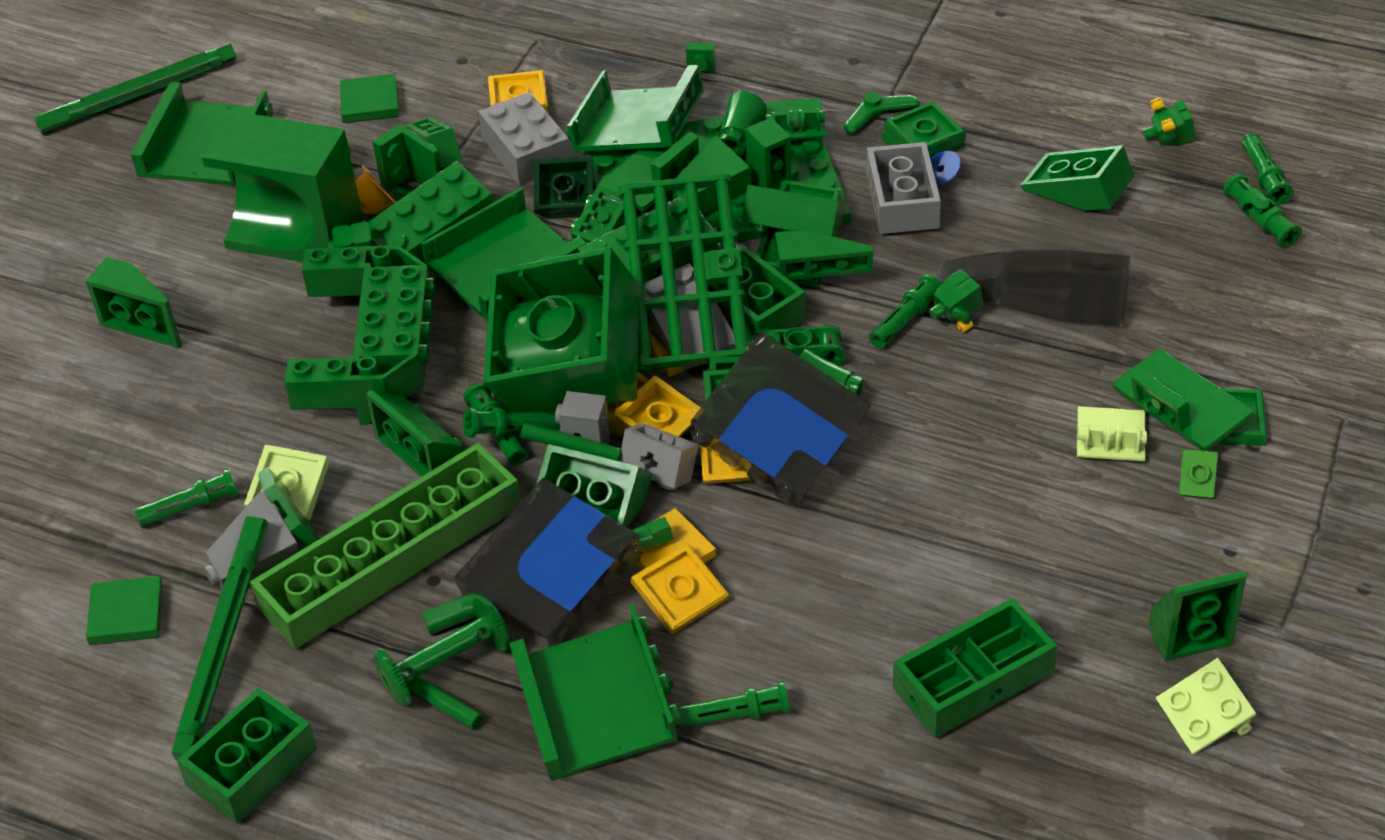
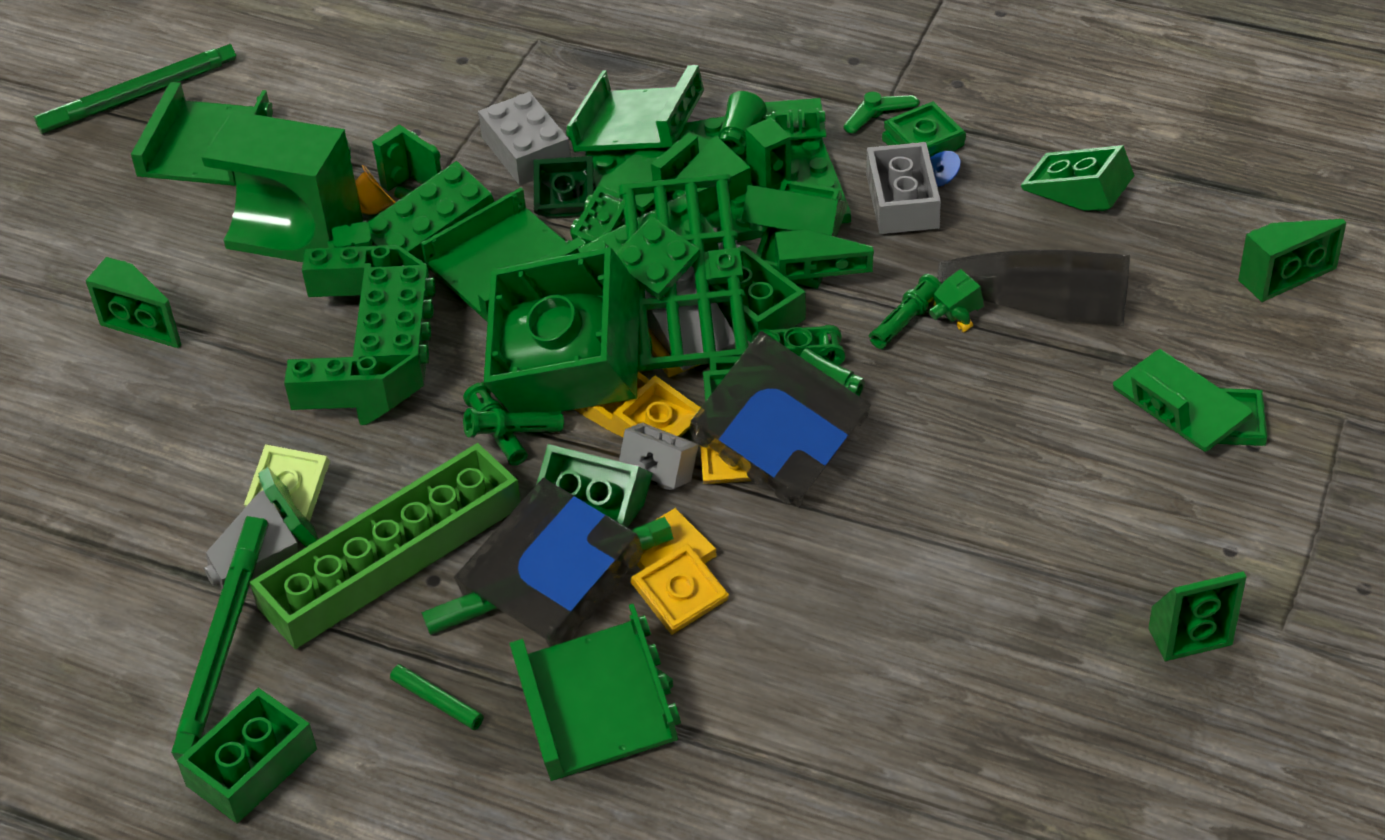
(124, 610): green tile -> none
(146, 514): green pin -> none
(369, 98): green tile -> none
(410, 432): green slope -> none
(439, 135): green slope -> none
(488, 625): green hose -> none
(510, 85): yellow tile -> none
(558, 438): green piece -> none
(584, 416): light grey brick -> none
(657, 257): none -> green plate
(702, 55): green plate -> none
(753, 701): green pin -> none
(991, 662): green brick -> none
(1111, 433): yellowish green hinge -> none
(1170, 124): green piece -> none
(1198, 473): bright green bracket -> none
(1207, 706): yellowish green hinge -> none
(1262, 210): green piece -> none
(1269, 176): green pin -> none
(1289, 255): none -> green slope

